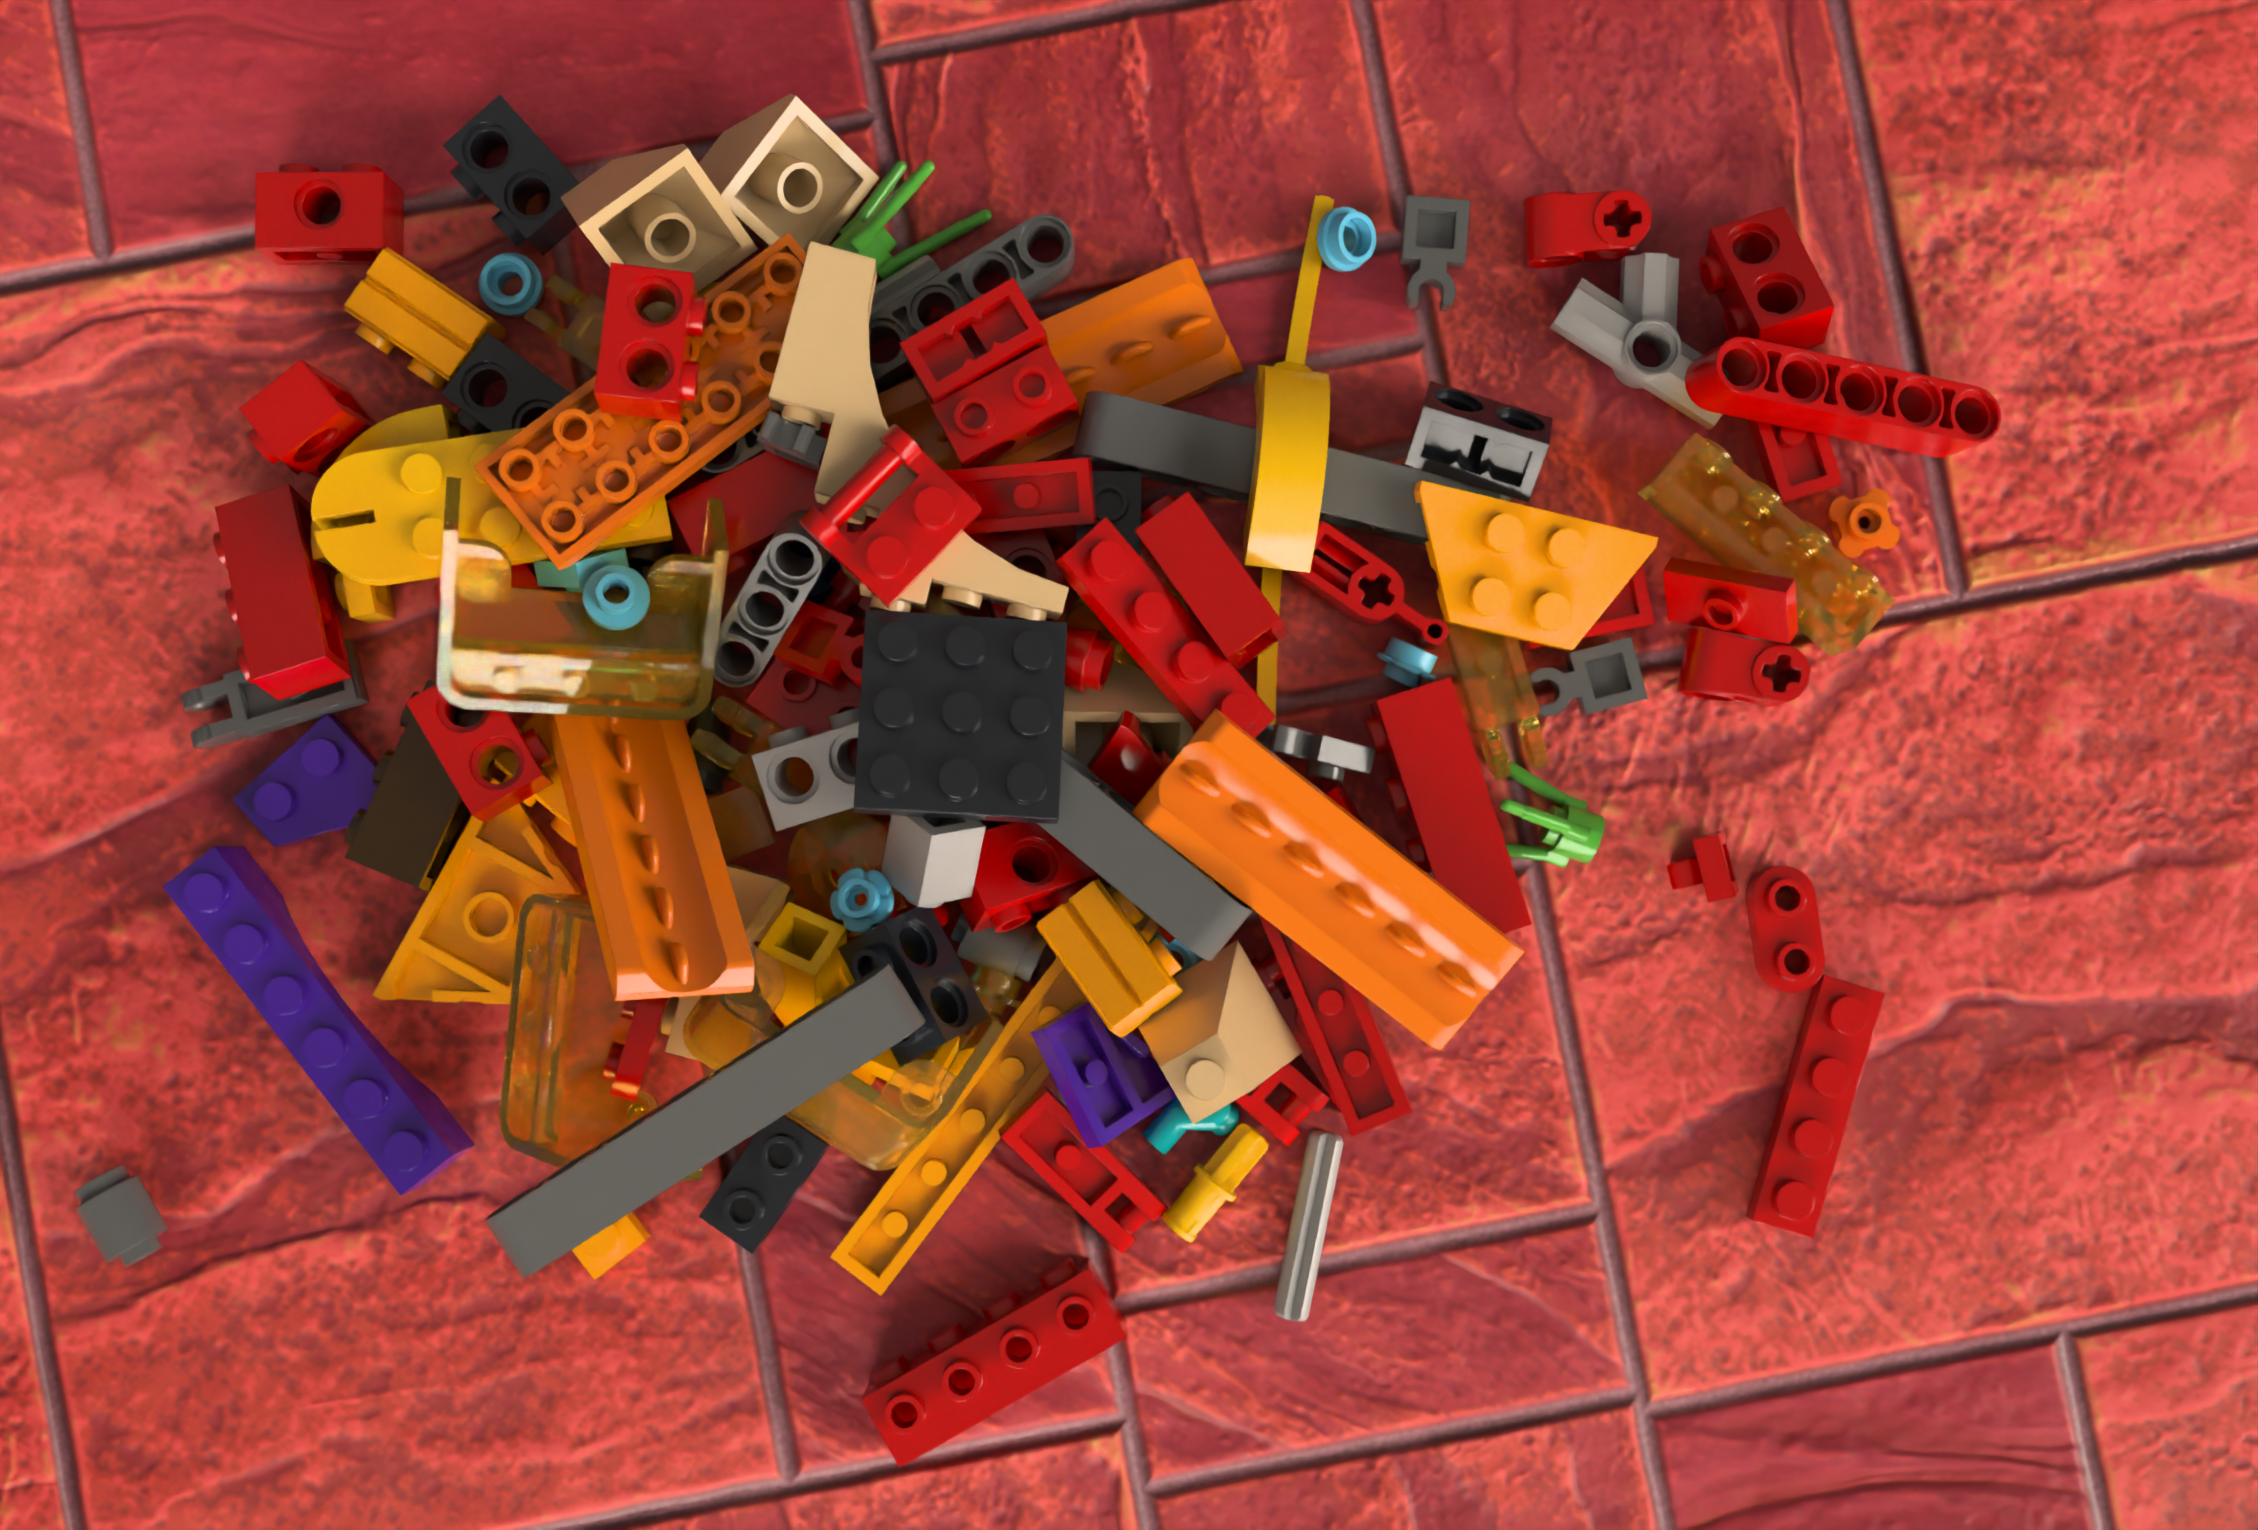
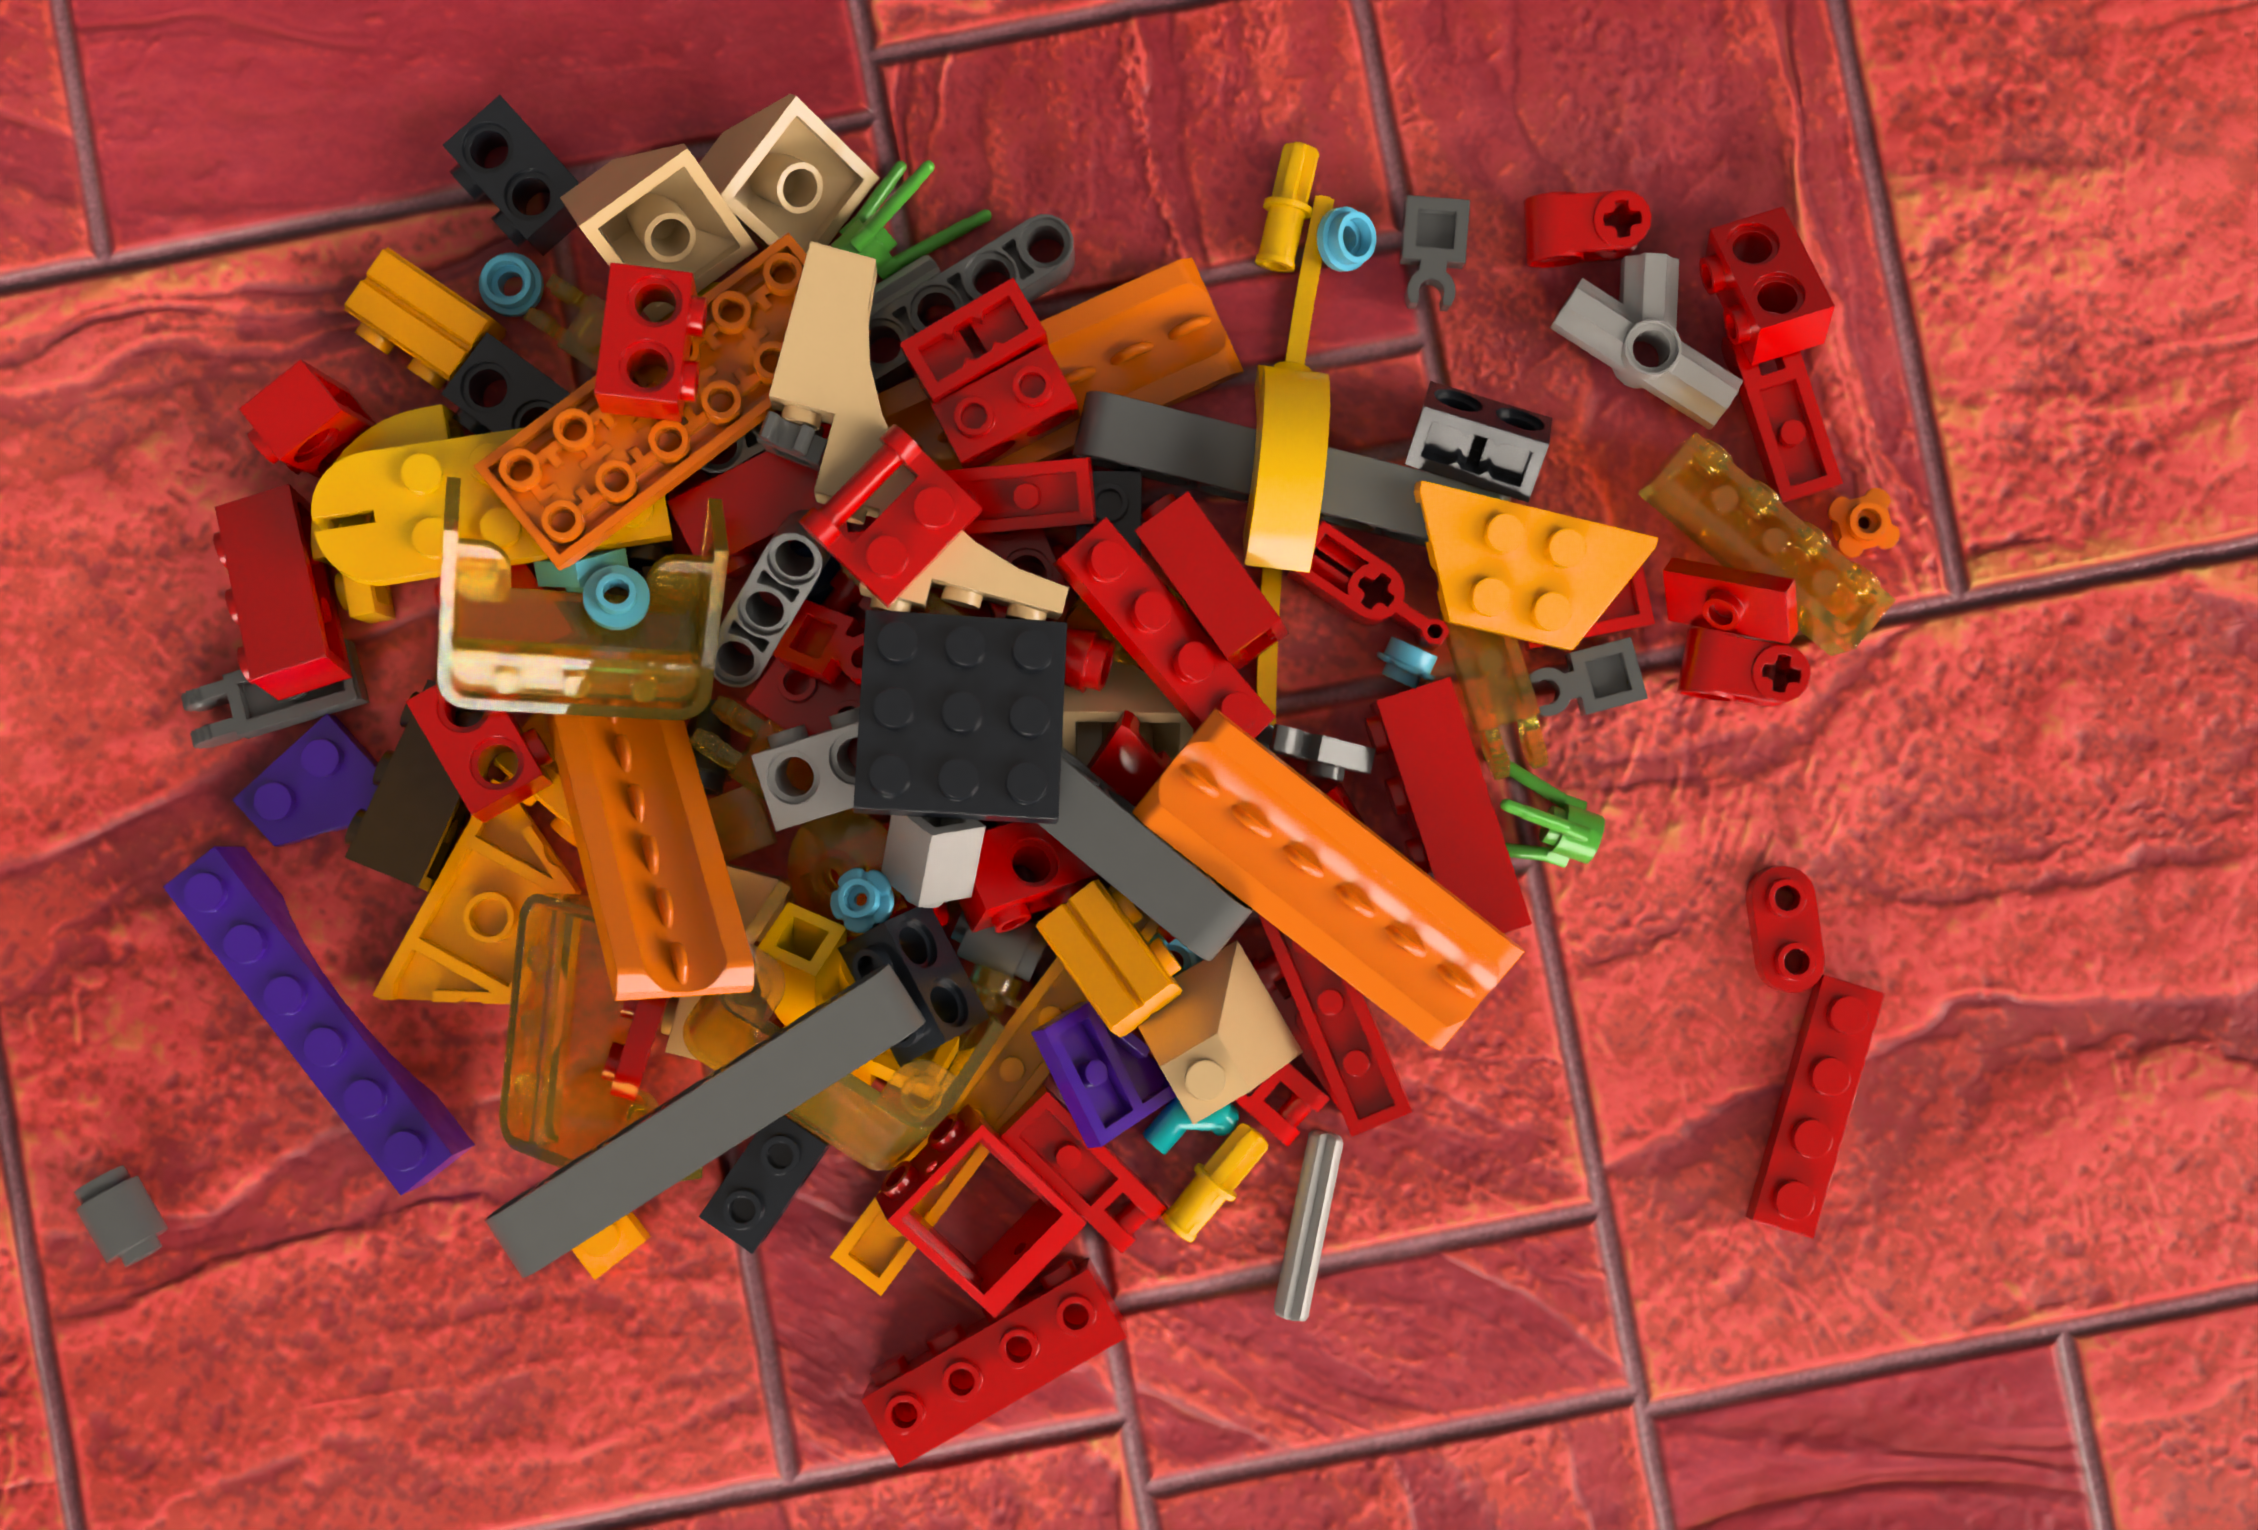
(291, 210): red brick -> none
(1018, 1253): none -> red window
(1287, 207): none -> yellow axle
(1709, 866): red tile -> none
(1936, 412): red beam -> none

